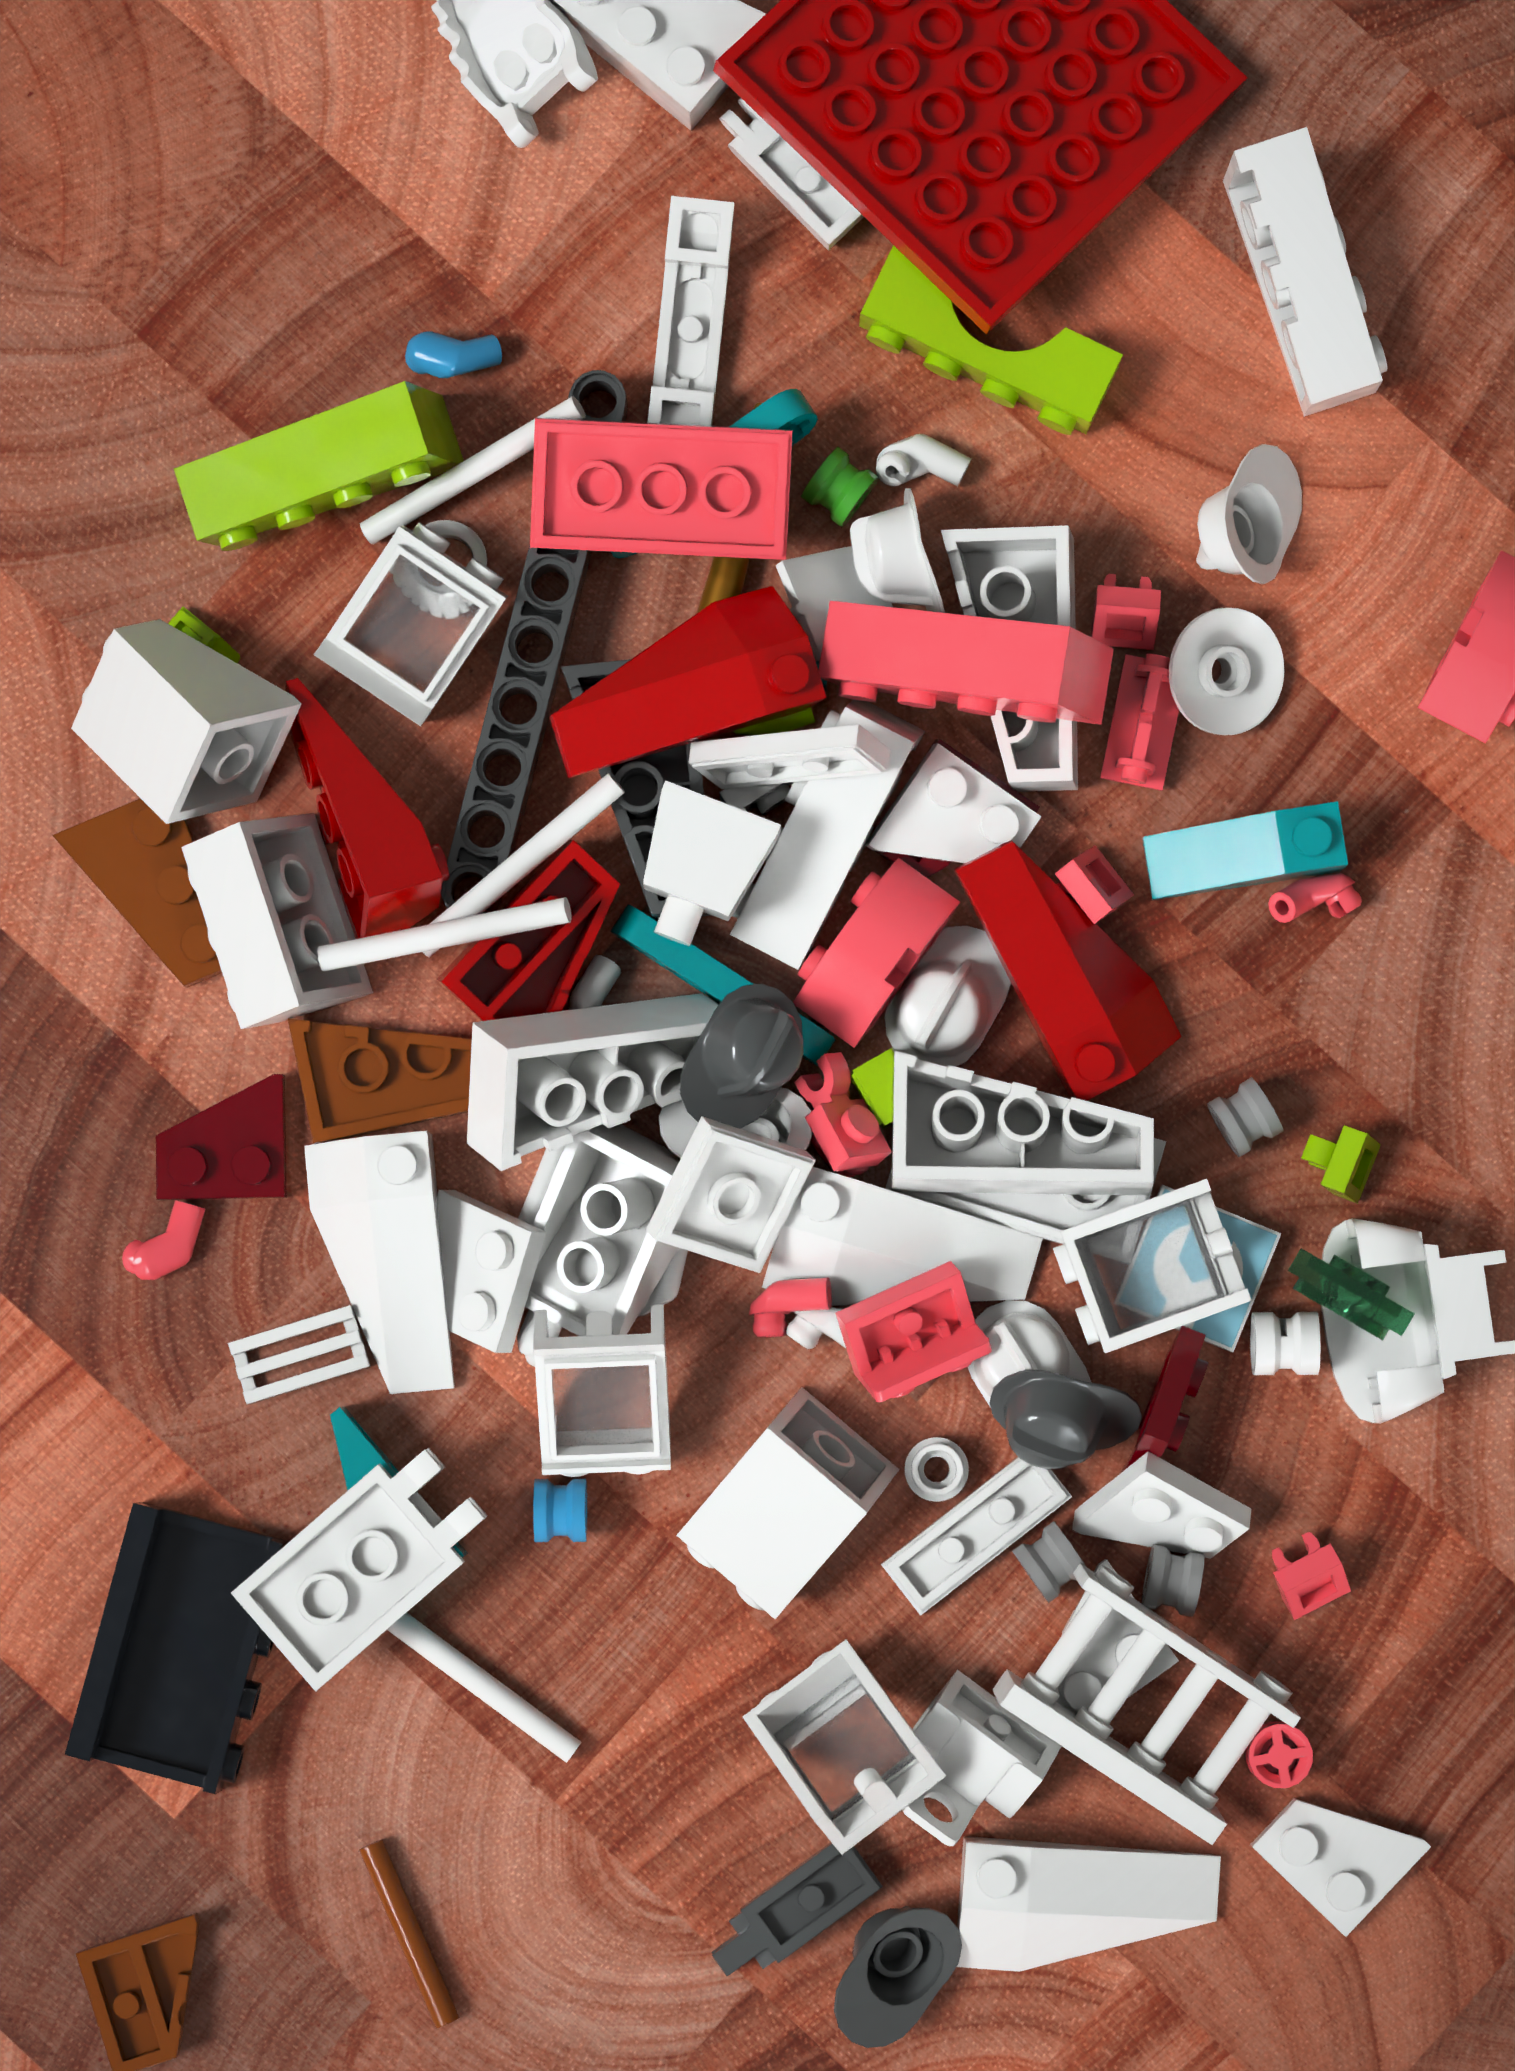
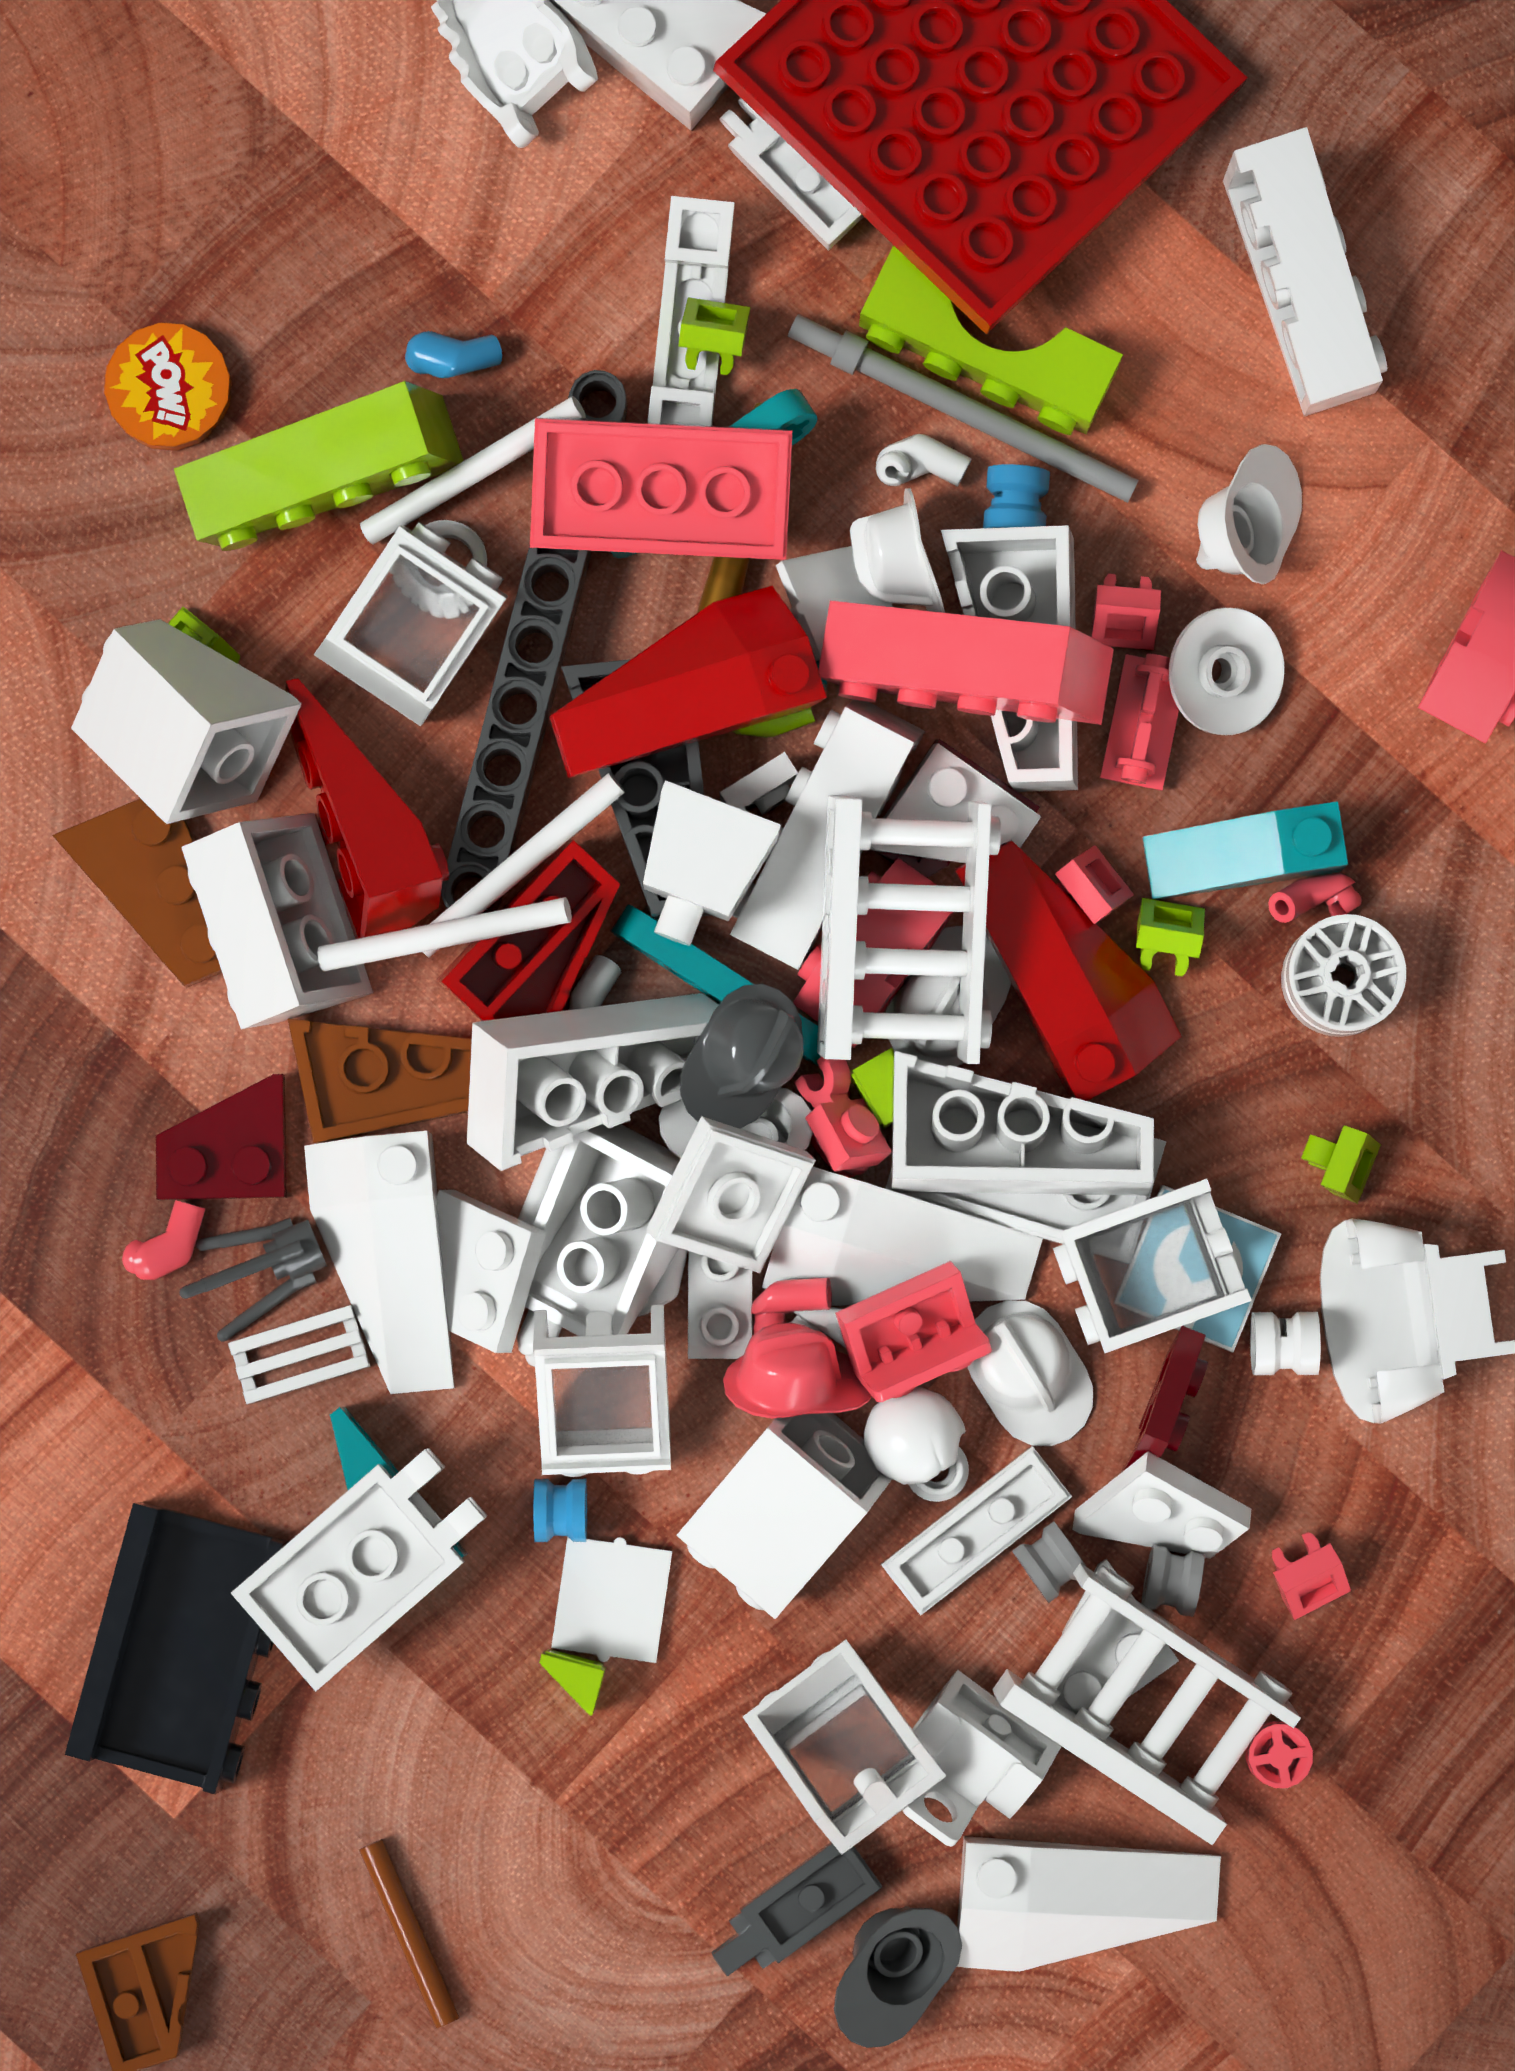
(167, 386): none -> tile
(290, 1253): none -> dark grey plant
(485, 1686): white bar -> none
(577, 1675): none -> lime slope
(612, 1599): none -> white piece
(713, 328): none -> lime tile
(718, 1308): none -> white hinge
(789, 756): white tile -> none
(793, 1373): none -> coral piece
(839, 487): bright green wheel -> none
(852, 353): none -> light grey bar
(852, 895): none -> white fence
(913, 1436): none -> white hair
(1016, 496): none -> dark azure wheel
(1061, 1419): dark grey piece -> none
(1170, 930): none -> lime tile
(1245, 1117): light grey wheel -> none
(1337, 1859): white wing -> none
(1349, 1294): clear green plate -> none
(1357, 946): none -> white wheel

